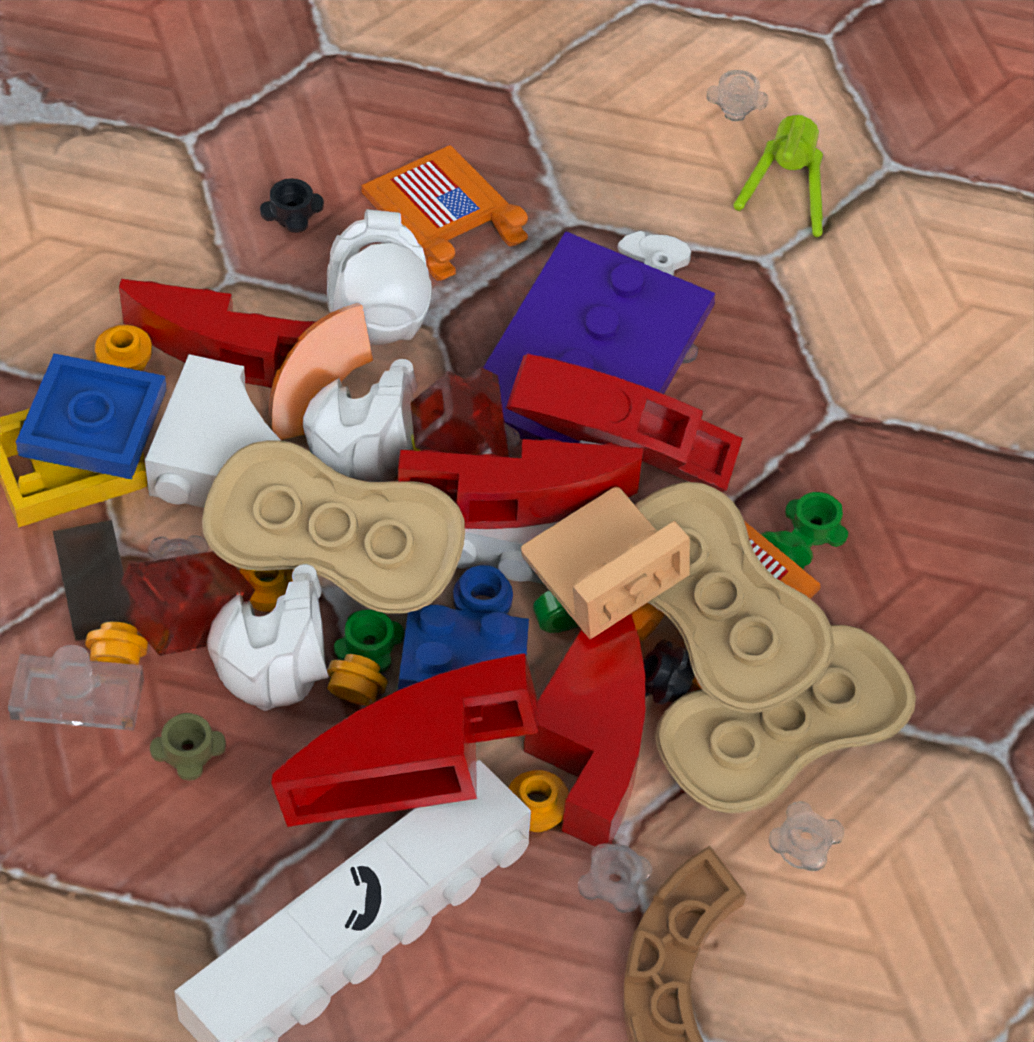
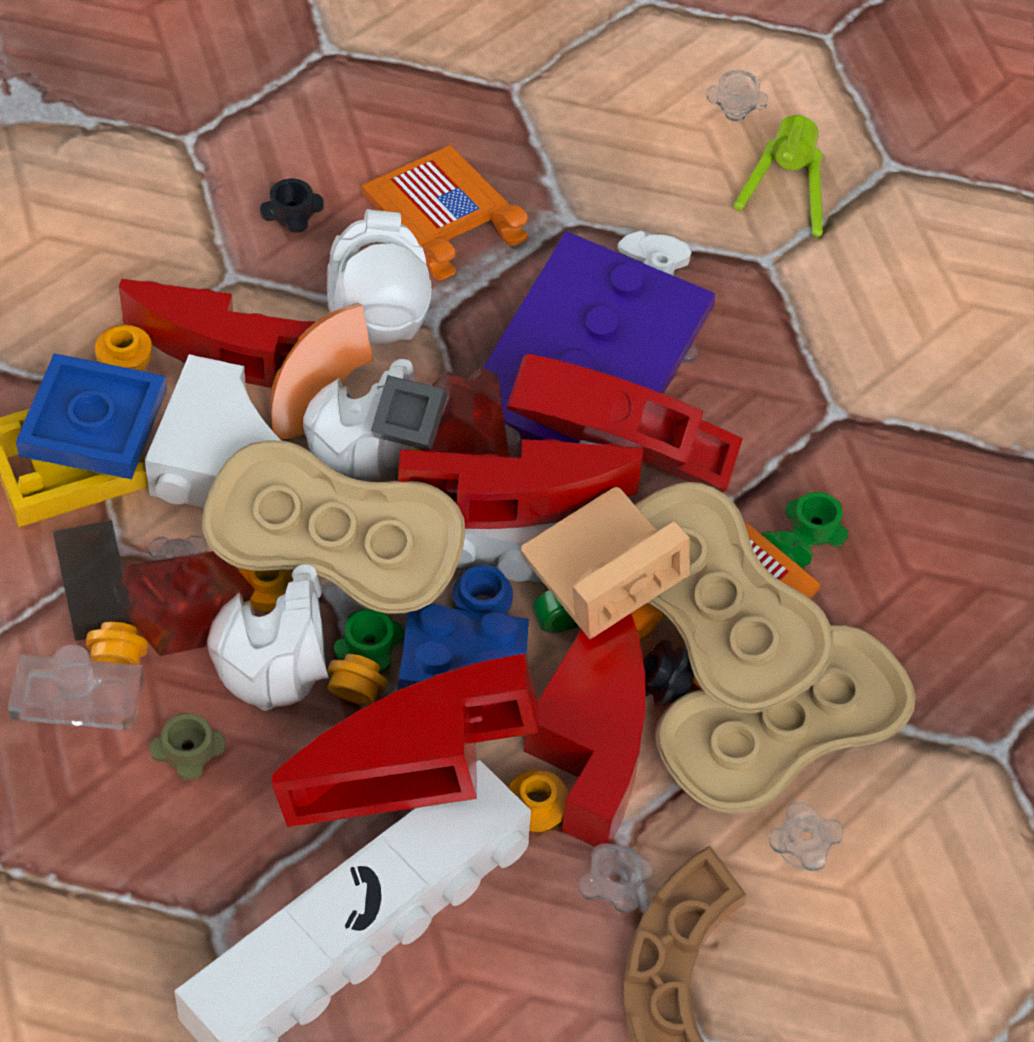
(409, 413): none -> dark grey plate

